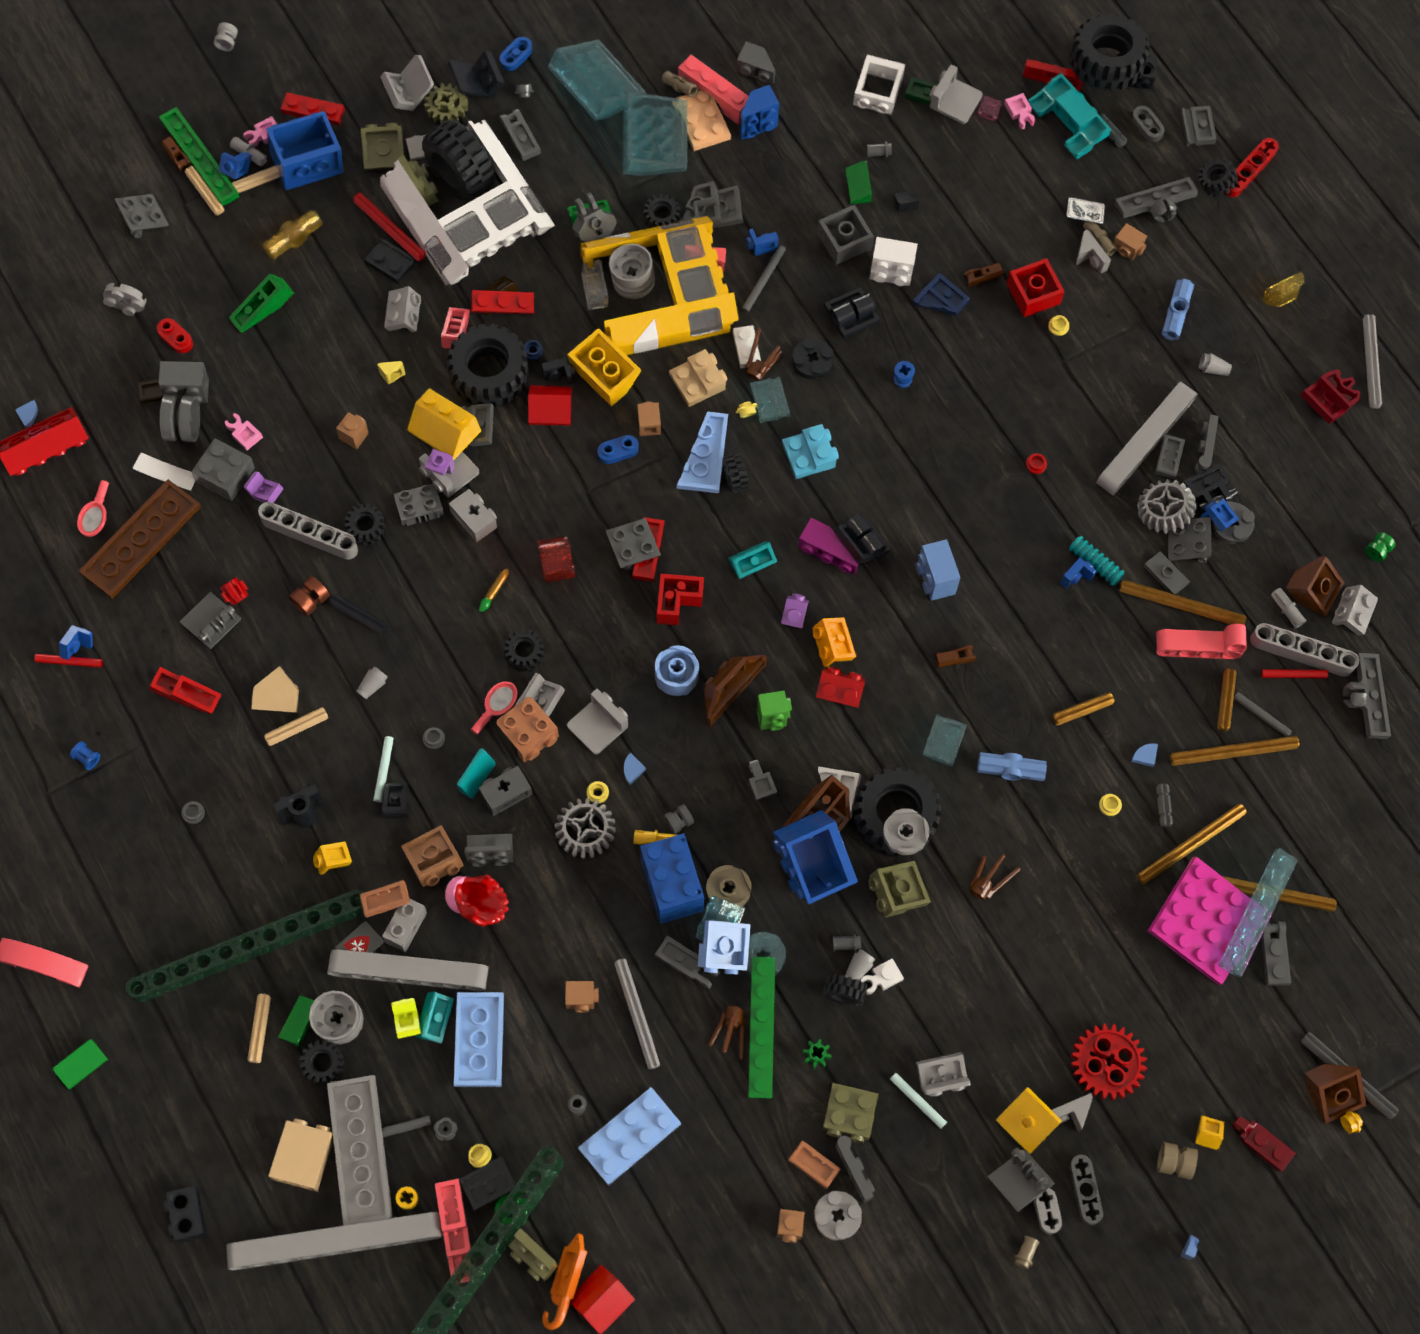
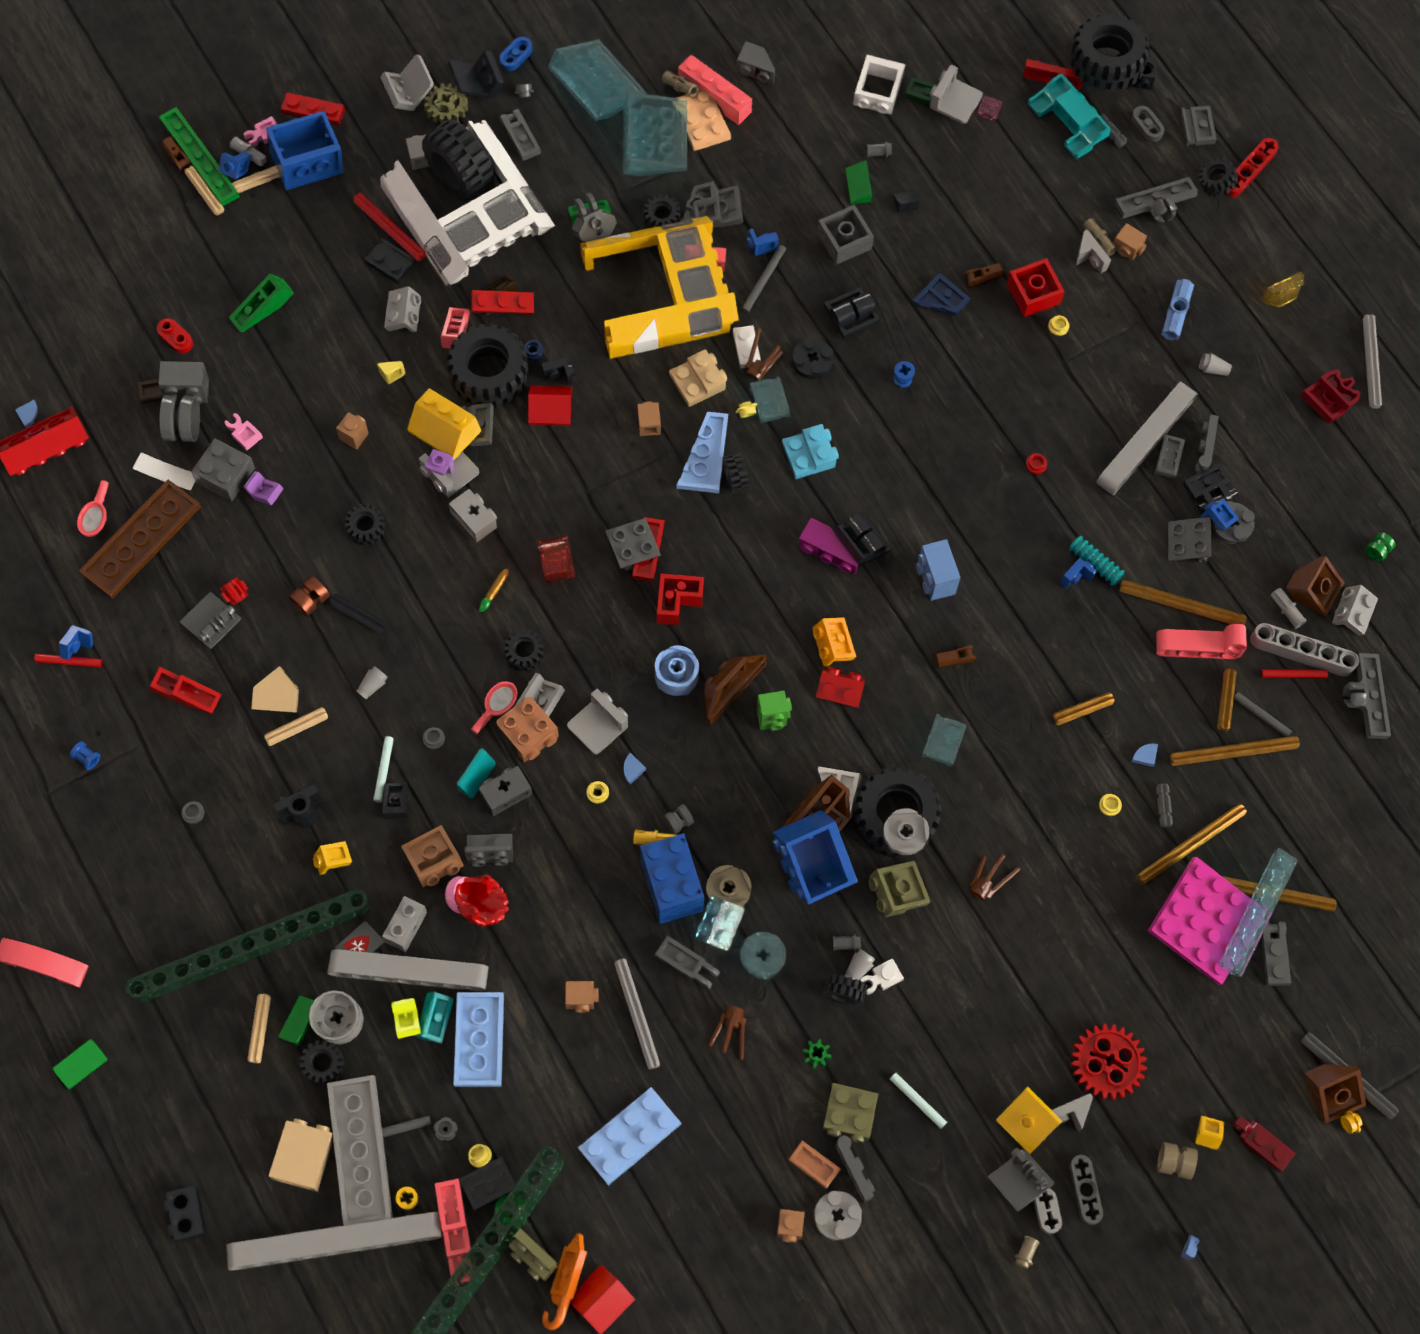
(124, 298): light grey plate -> none
(141, 213): dark grey hinge -> none
(226, 34): light grey wheel -> none
(292, 234): clear yellow piece -> none
(301, 523): light grey beam -> none
(382, 145): olive plate -> none
(385, 898): nougat plate -> none
(418, 177): olive plate -> none
(418, 503): dark grey hinge -> none
(577, 824): light grey gear -> none
(577, 1099): dark grey pin -> none
(594, 286): clear hinge -> none
(604, 366): yellow slope -> none
(619, 450): blue plate -> none
(632, 271): light grey wheel -> none
(724, 947): light blue plate -> none
(752, 559): teal slope -> none
(759, 113): blue slope -> none
(761, 784): dark grey plate -> none
(761, 1027): green plate -> none
(795, 610): medium lavender bracket -> none
(893, 261): white piece -> none
(942, 1074): light grey bracket -> none
(1012, 766): medium blue piece -> none
(1020, 108): bright pink plate -> none
(1085, 210): white sticker -> none
(1166, 573): dark grey plate -> none
(1176, 514): light grey gear -> none

